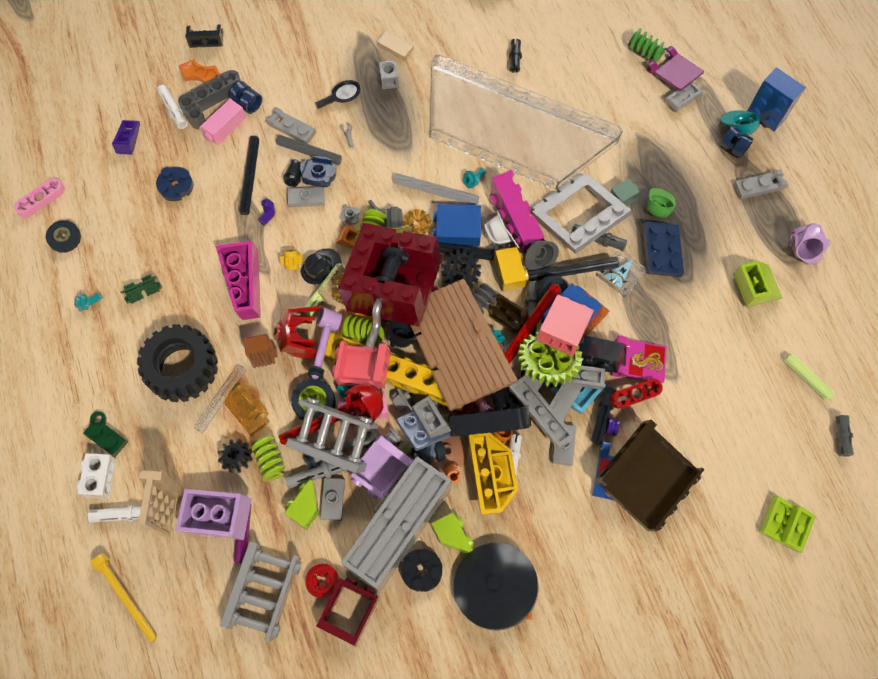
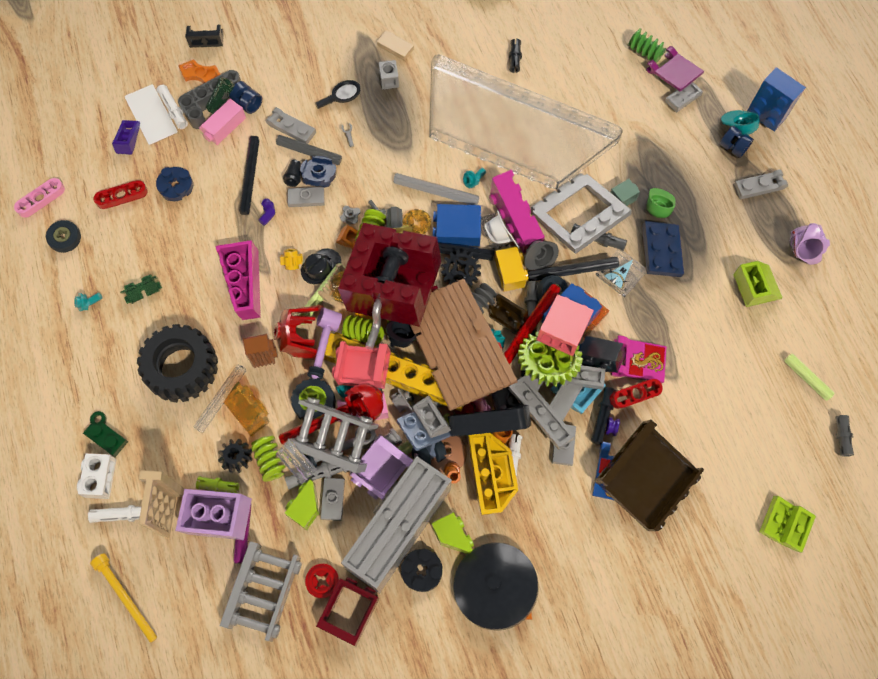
(108, 203): none -> red beam
(151, 113): none -> white sticker
(216, 485): none -> lime pin
(220, 95): none -> clear green axle
(298, 459): none -> clear tile

